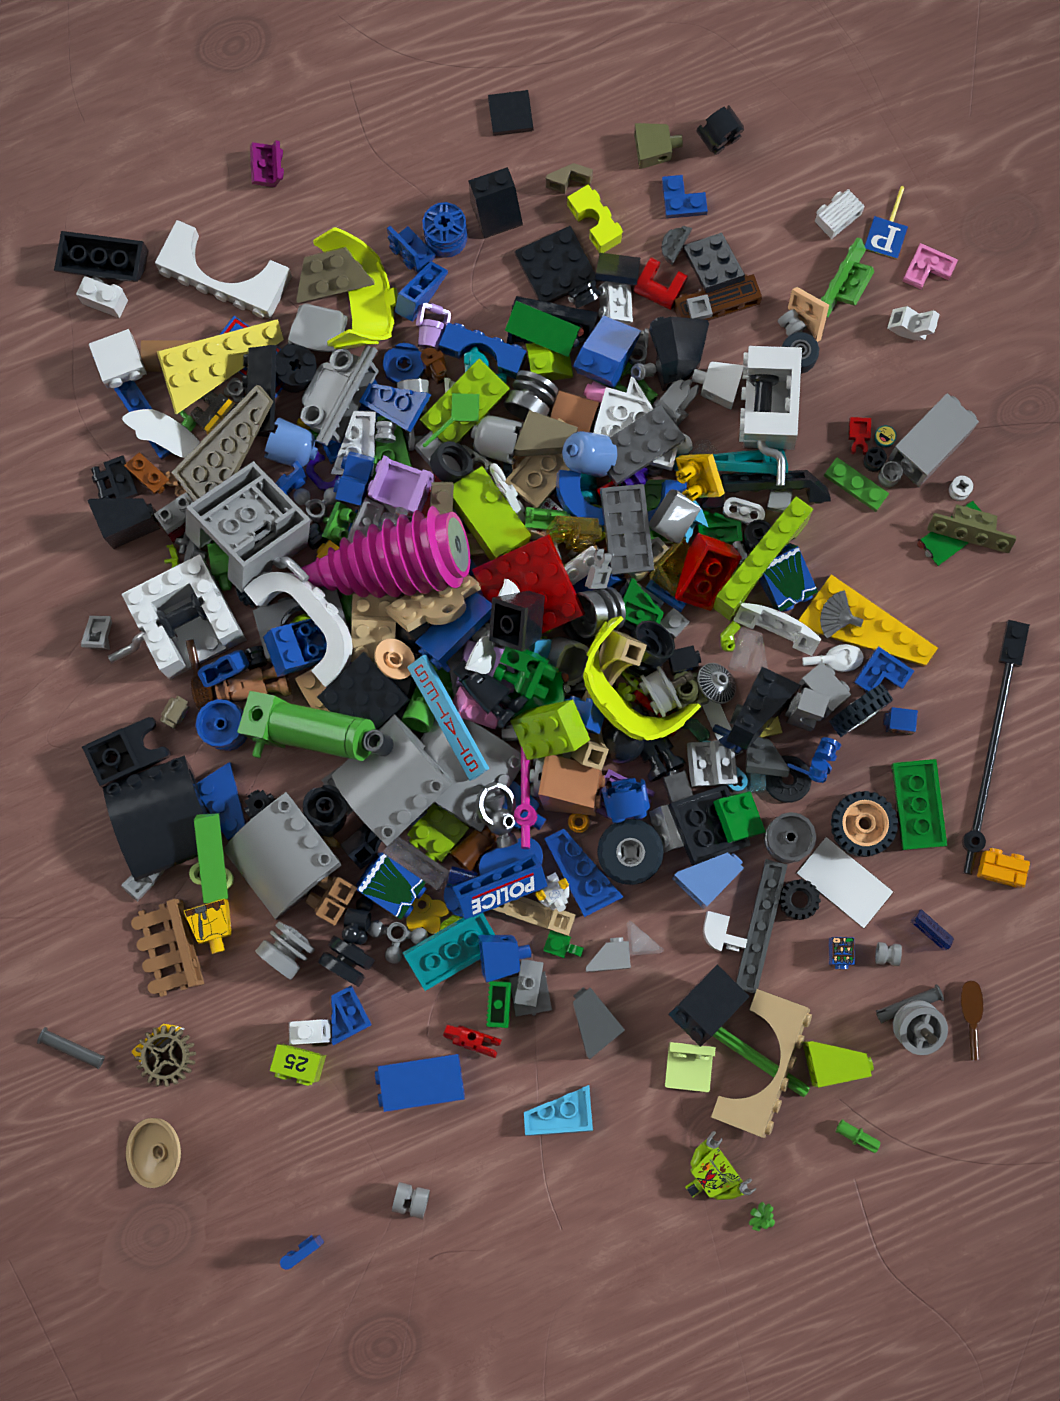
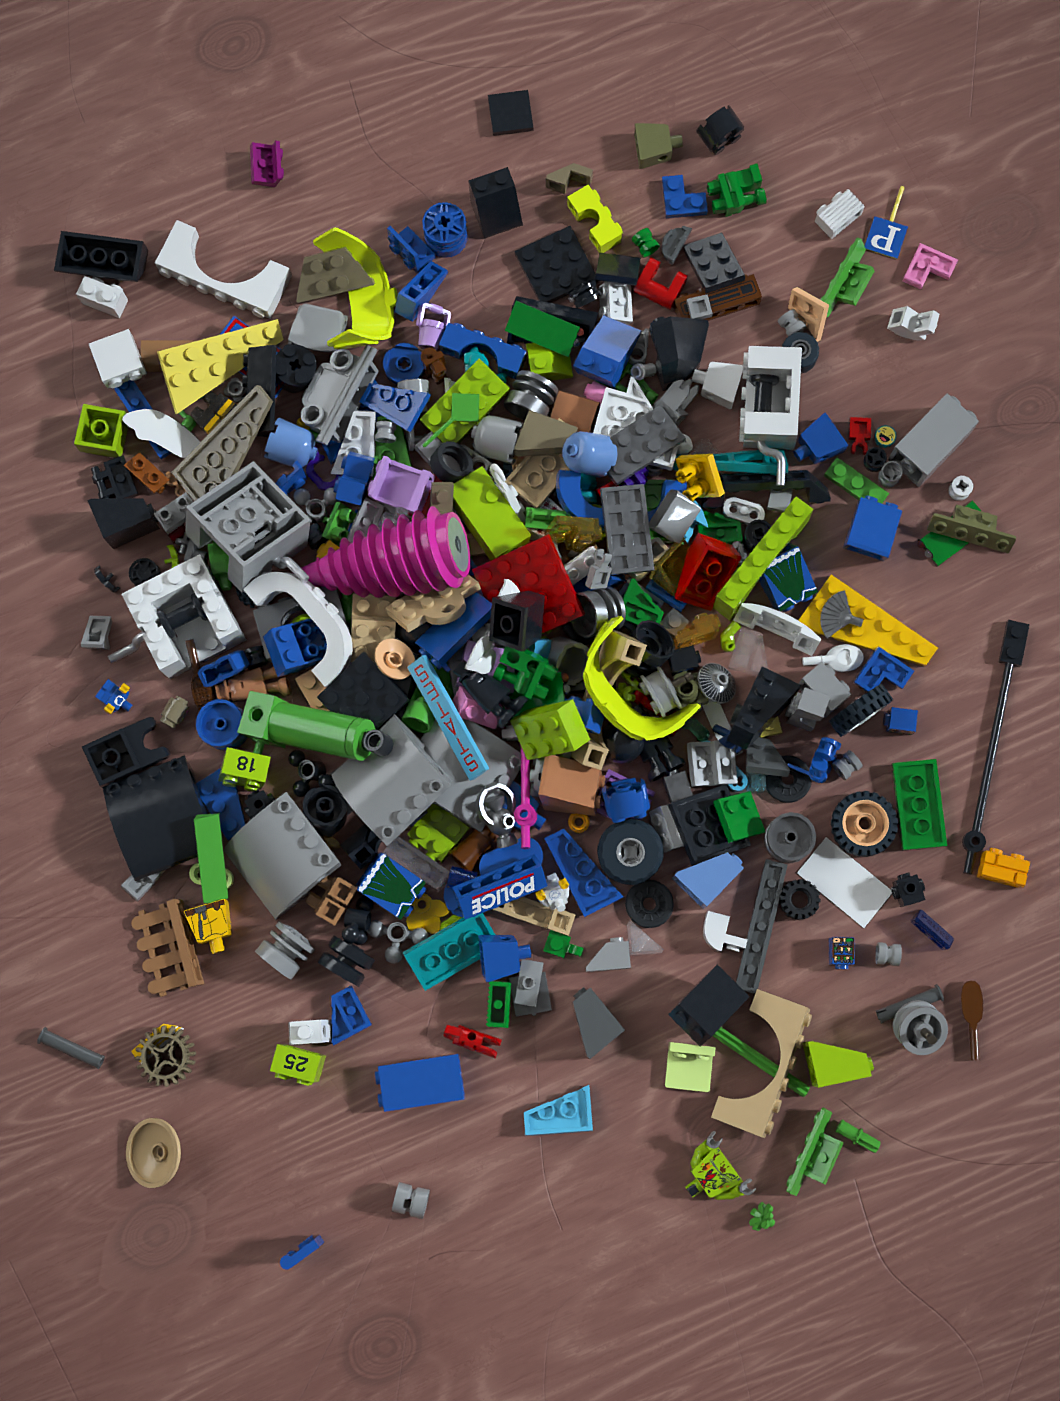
(101, 431): none -> lime brick
(105, 580): none -> black piece
(114, 697): none -> blue piece
(143, 571): none -> black wheel
(244, 769): none -> lime brick
(301, 787): none -> black piece
(642, 916): none -> black wheel
(645, 242): none -> green wheel
(702, 629): none -> clear yellow plate
(731, 189): none -> green hips
(817, 1156): none -> bright green bracket
(820, 441): none -> blue torso
(847, 765): none -> light grey wheel
(873, 528): none -> blue slope
(906, 897): none -> black brick

